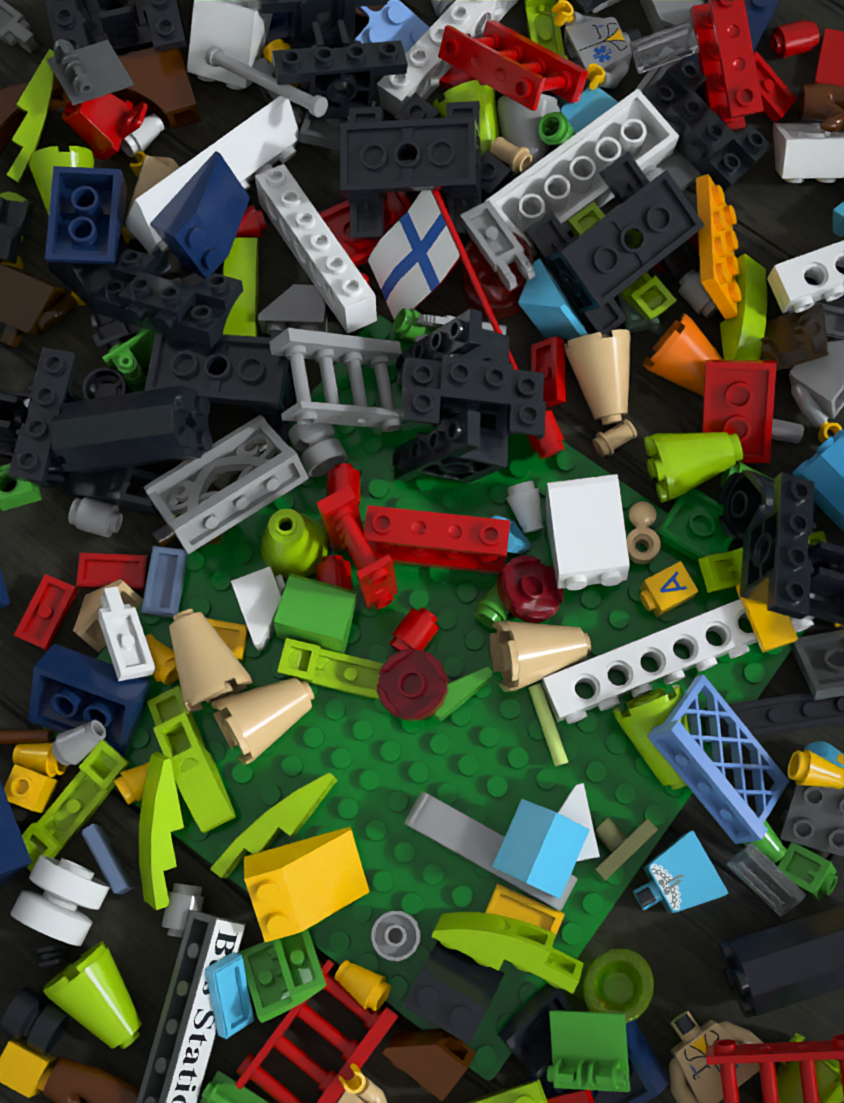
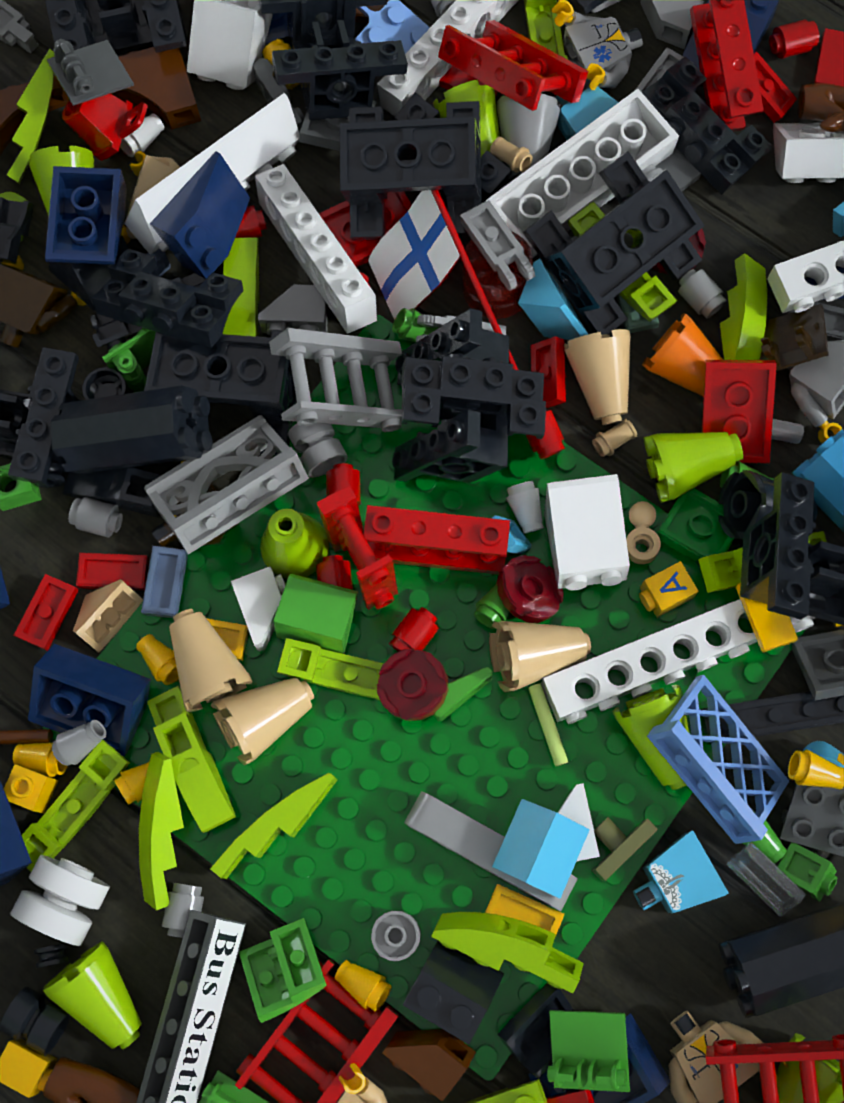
(107, 859): sand blue tile -> none
(124, 637): white hinge -> none
(229, 995): medium azure tile -> none
(304, 882): yellow slope -> none
(316, 105): light grey bar -> none
(555, 129): bright green cone -> none
(619, 984): clear neon green hat -> none
(664, 47): clear tile -> none
(717, 247): light orange plate -> none

